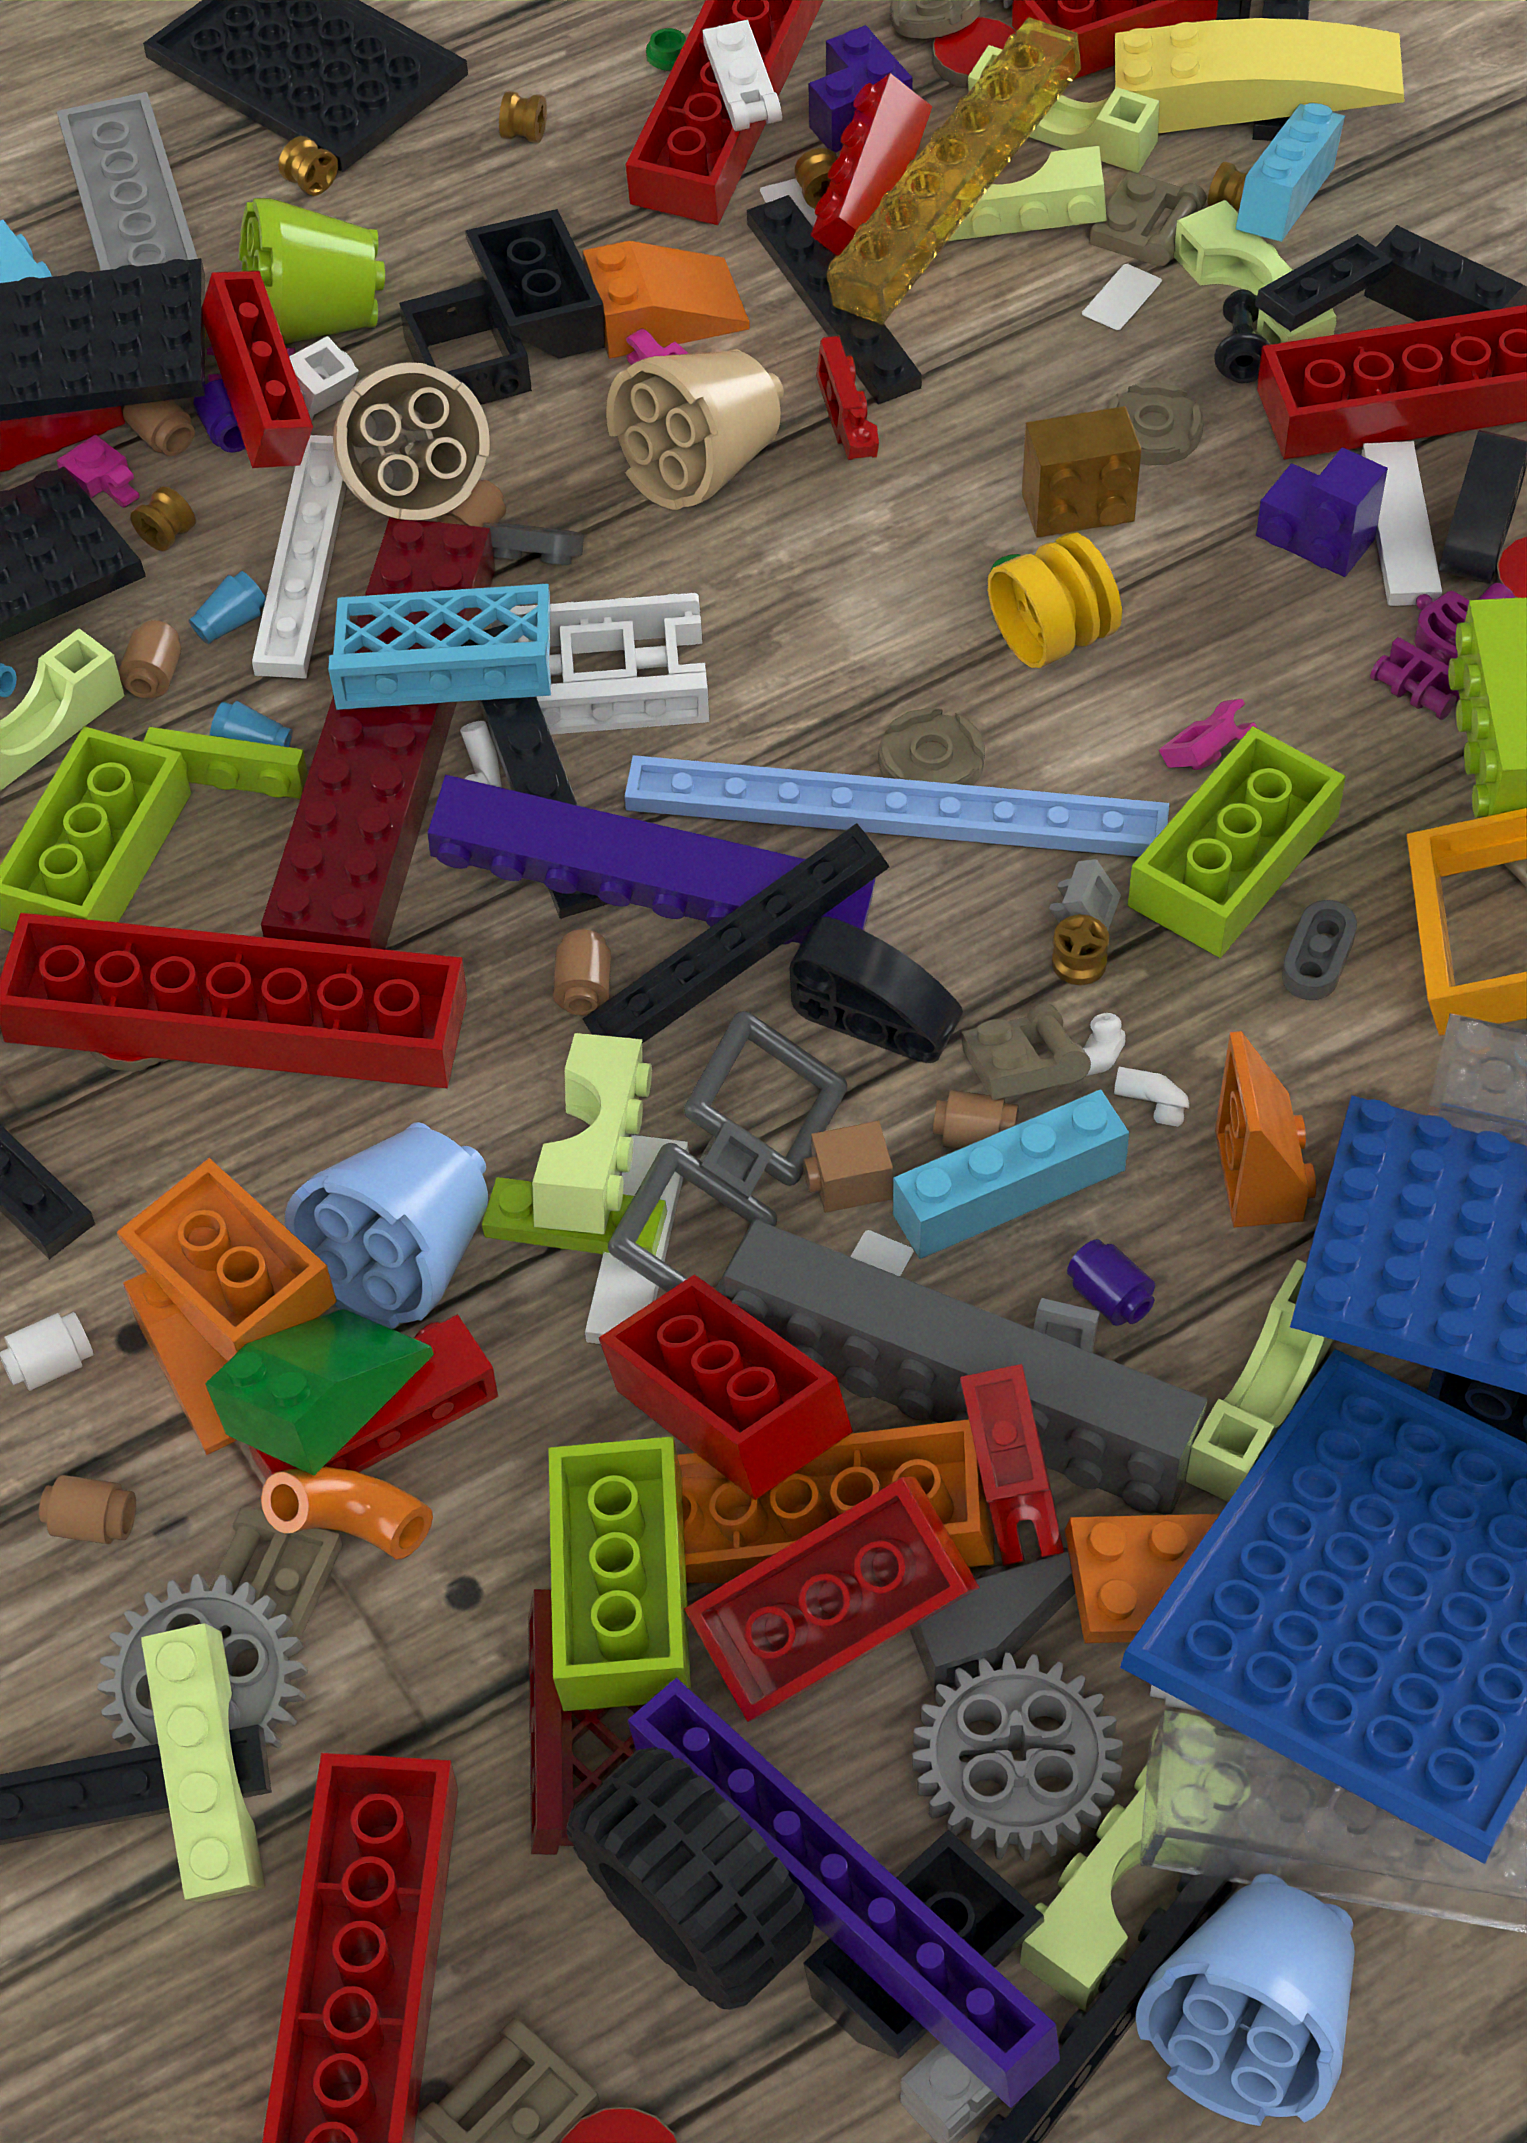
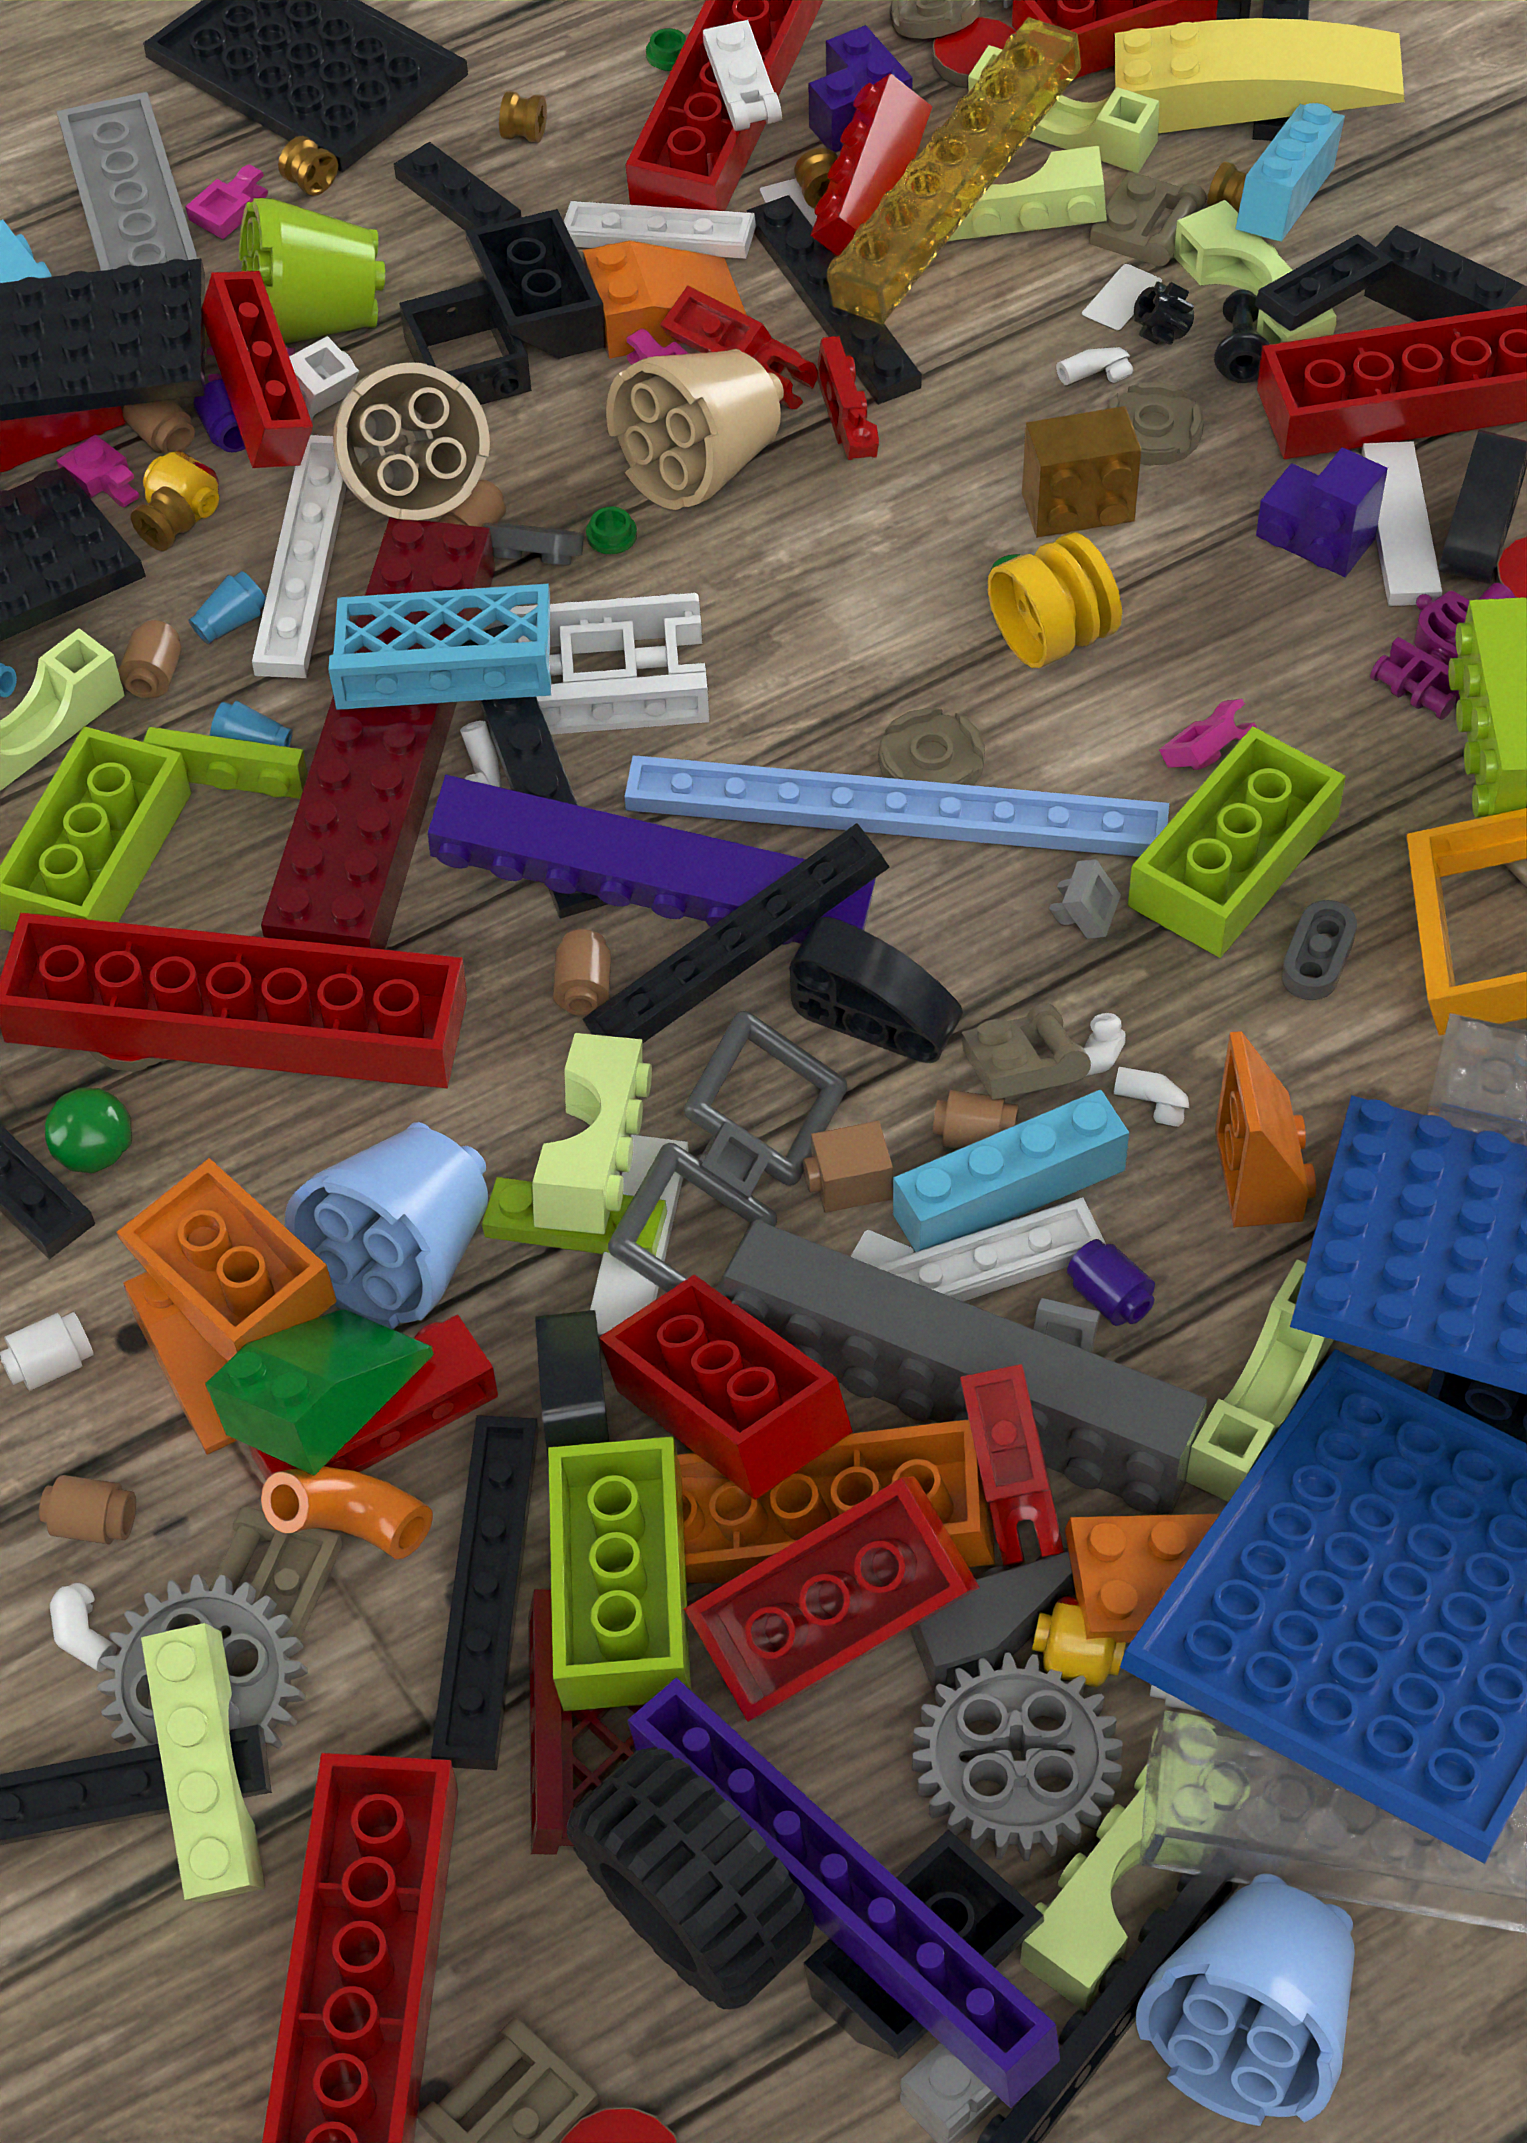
(71, 1627): none -> white arm
(88, 1130): none -> green hair
(188, 478): none -> yellow head
(222, 205): none -> dark pink plate
(453, 189): none -> black plate
(485, 1593): none -> black plate
(571, 1379): none -> black beam
(611, 530): none -> green plate
(677, 228): none -> white tile
(718, 327): none -> red plate
(1001, 1253): none -> white tile
(1067, 1650): none -> yellow head
(1070, 939): pearl gold wheel -> none
(1091, 361): none -> white arm
(1164, 313): none -> black gear

